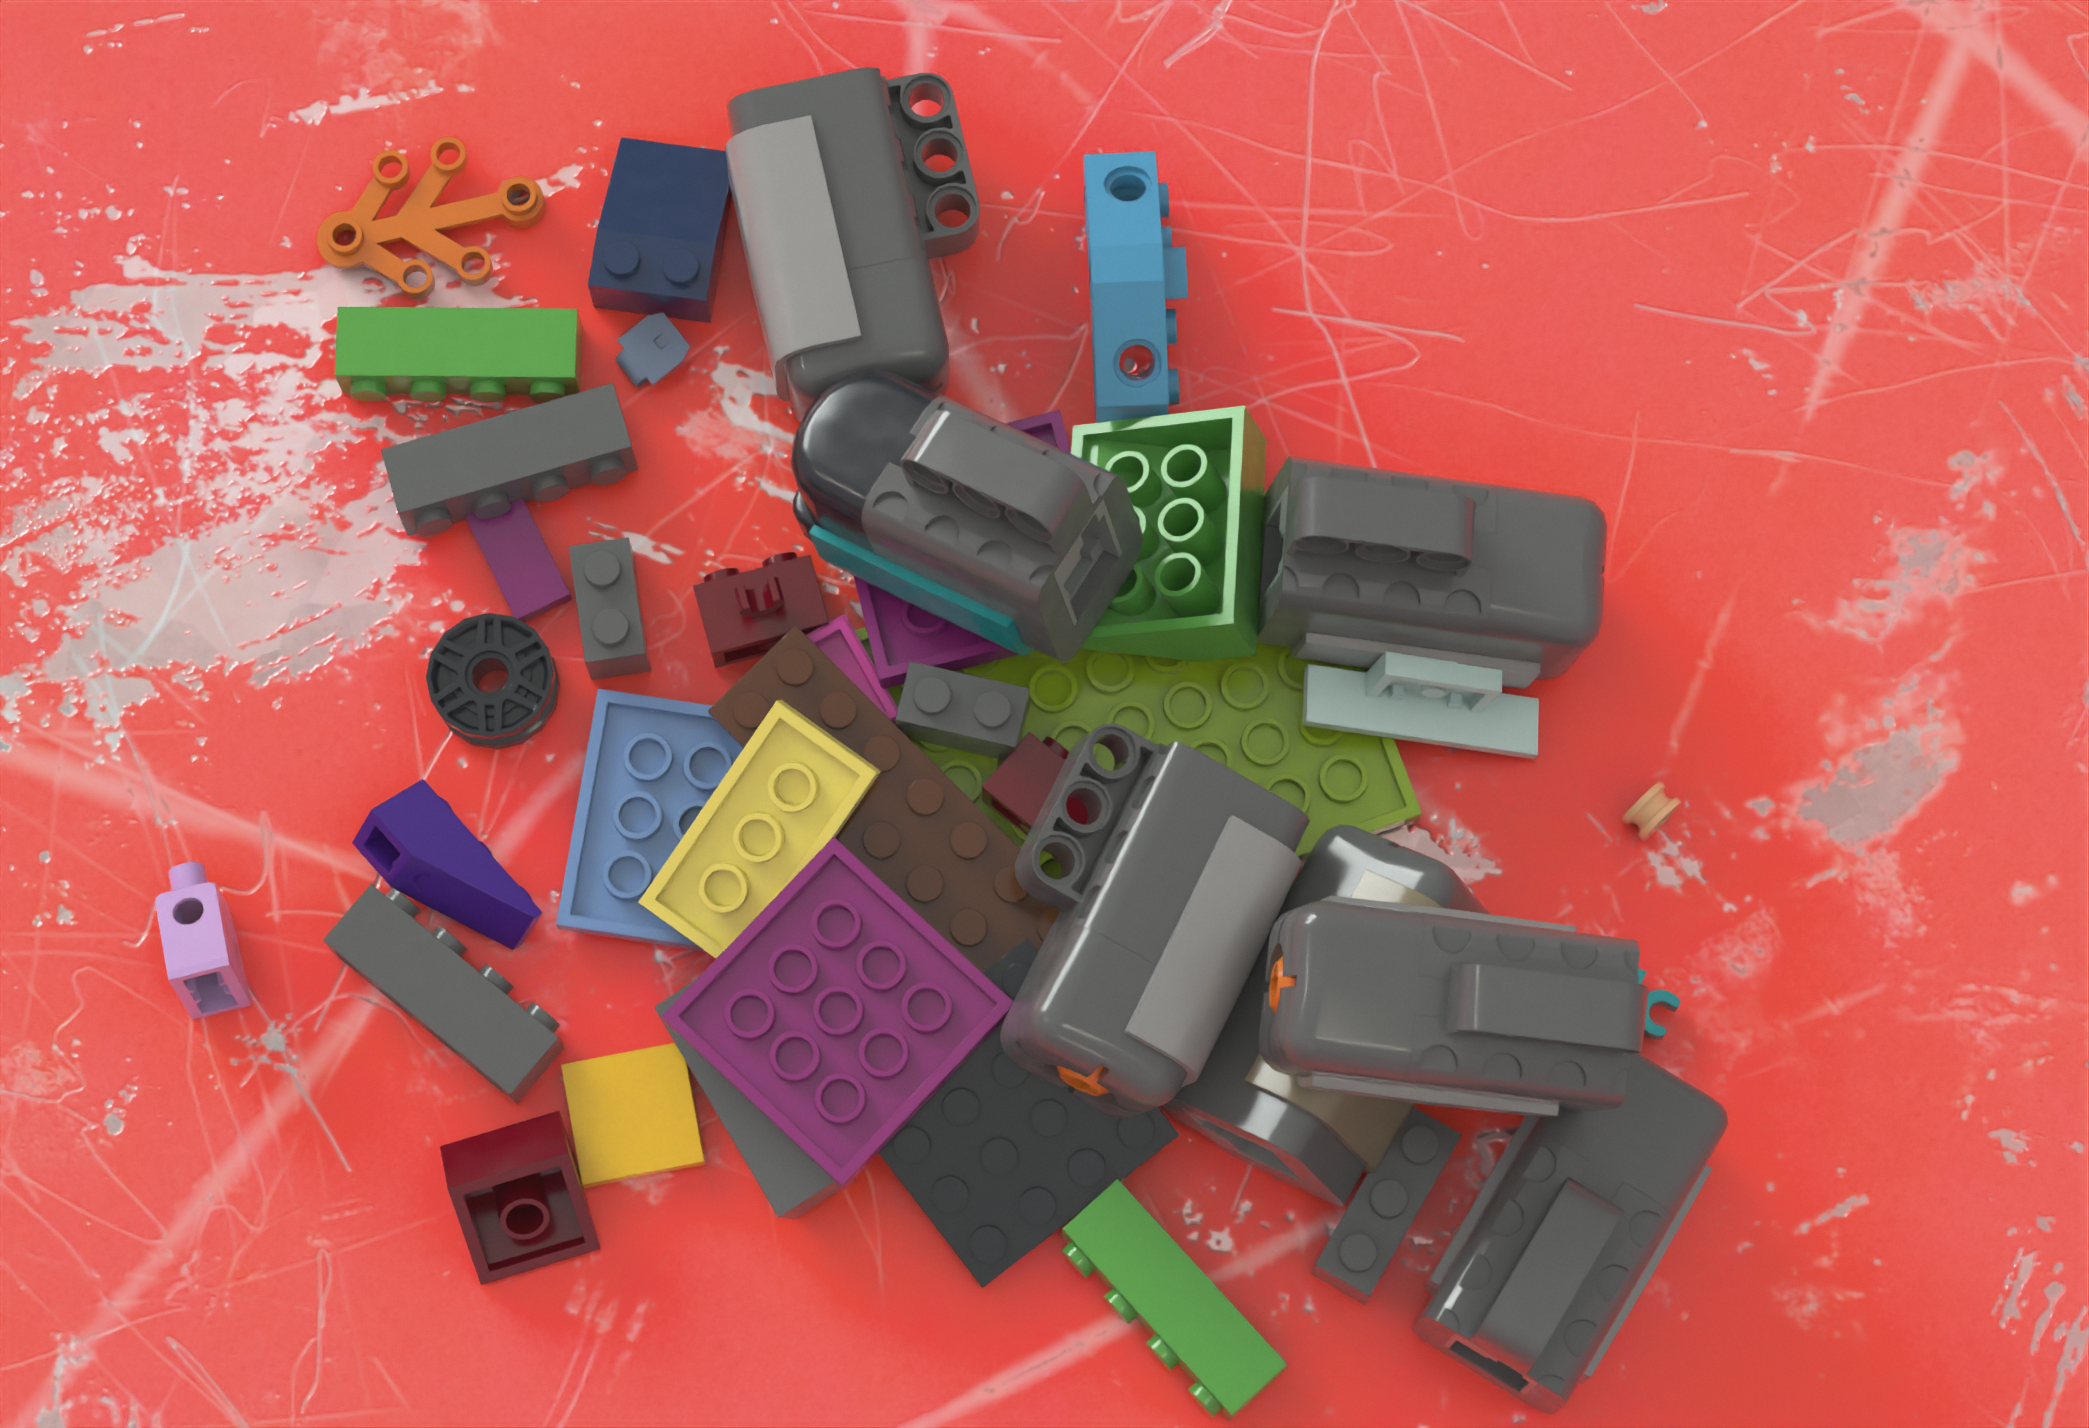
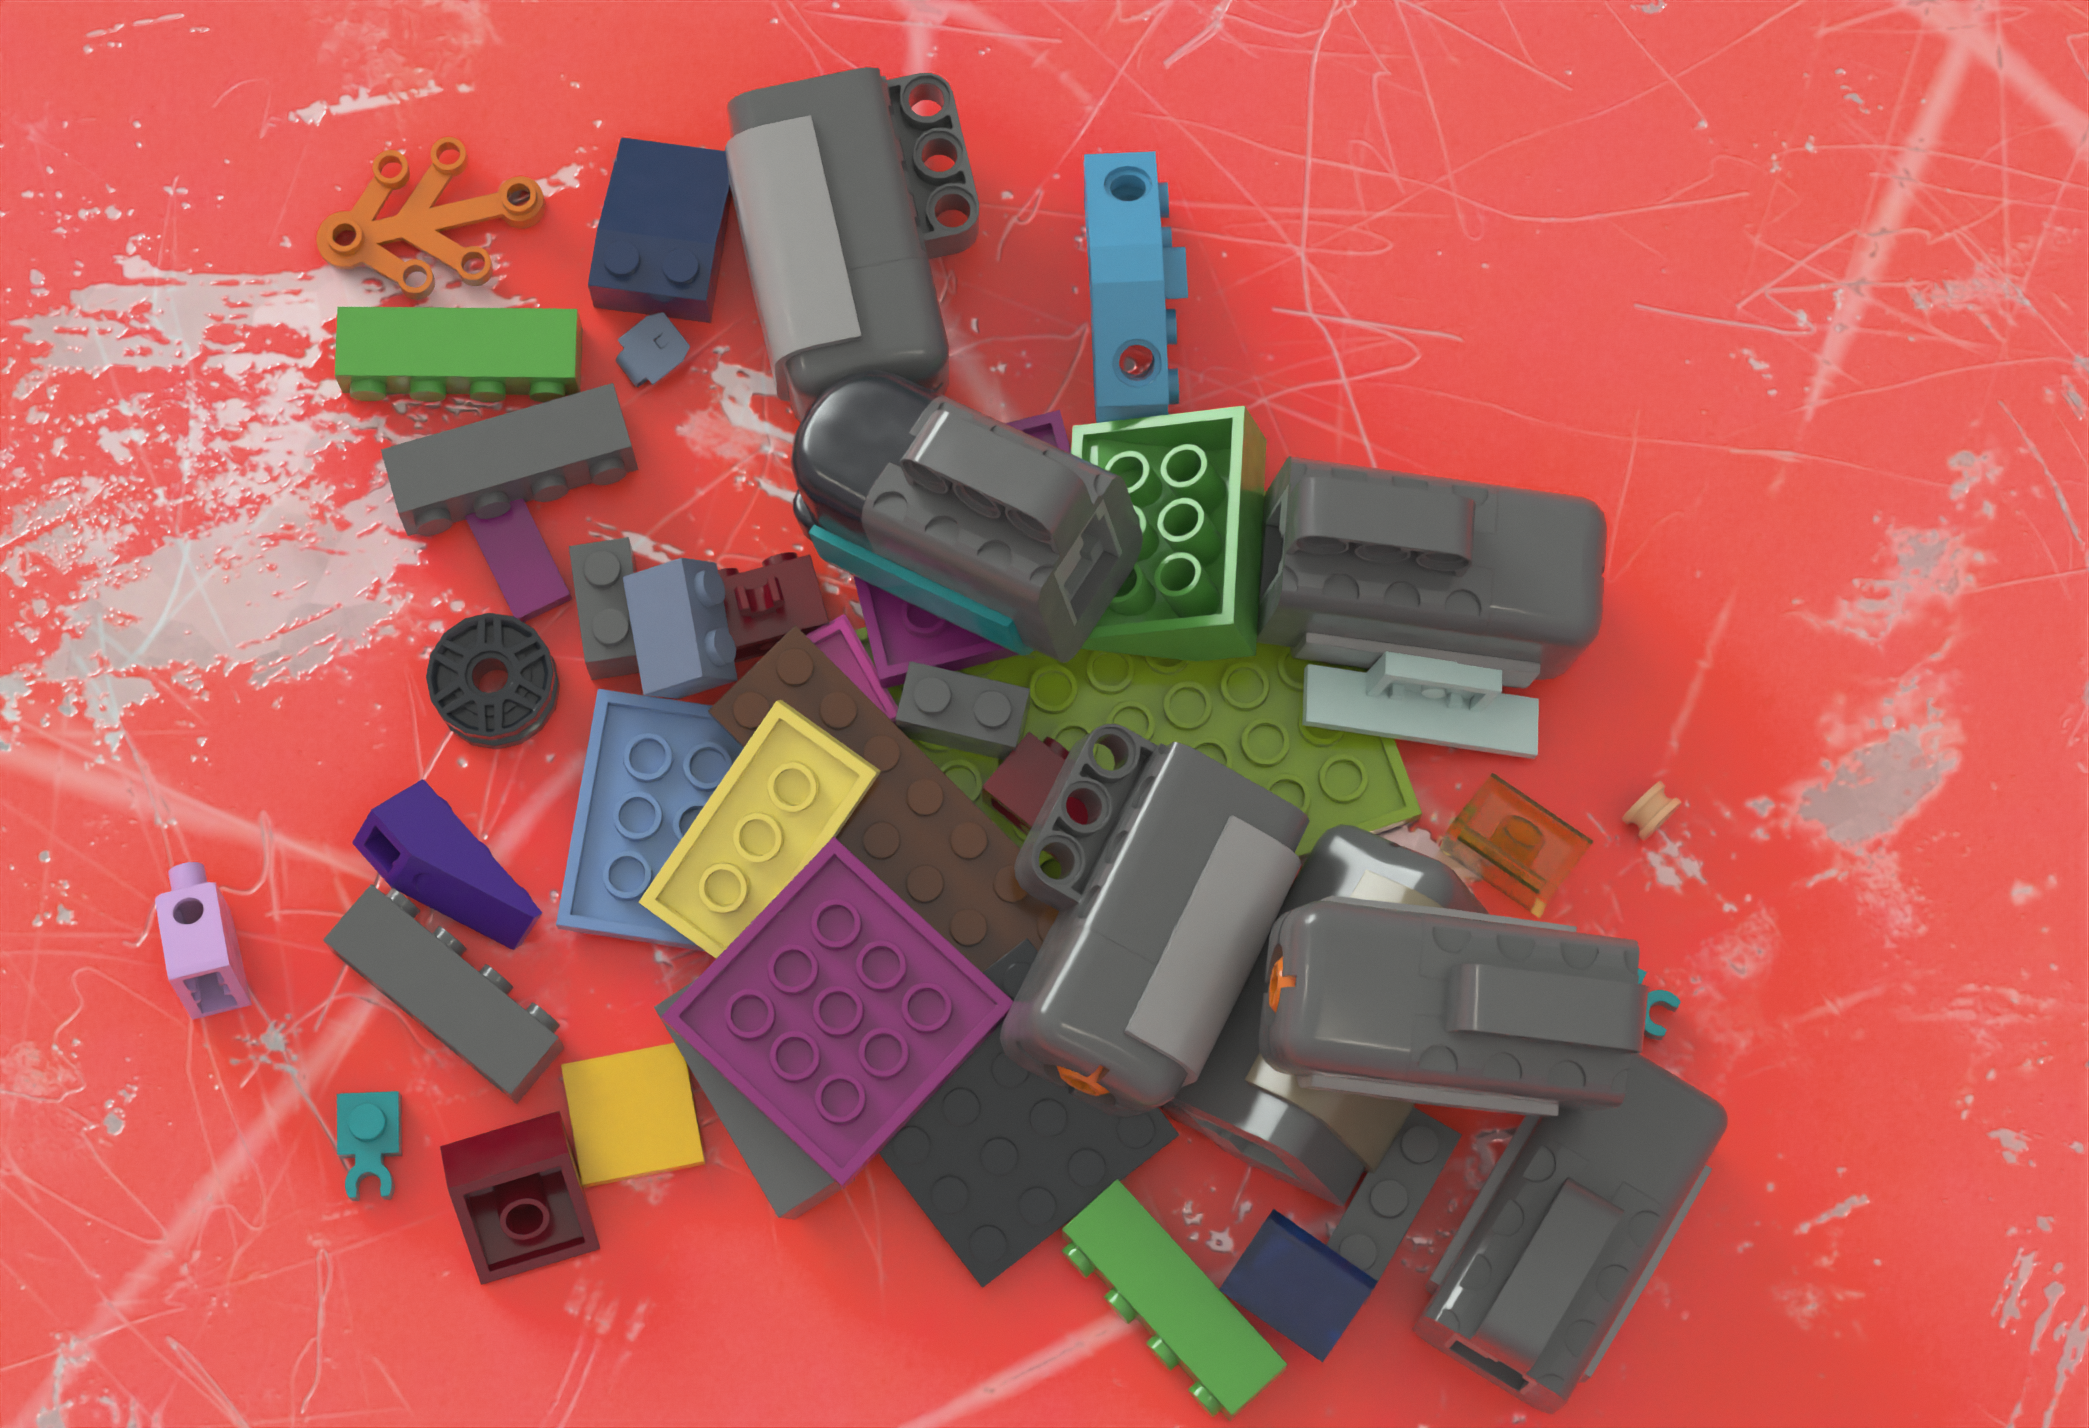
(369, 1131): none -> teal plate
(680, 628): none -> sand blue brick
(1298, 1285): none -> clear blue slope
(1515, 844): none -> slope

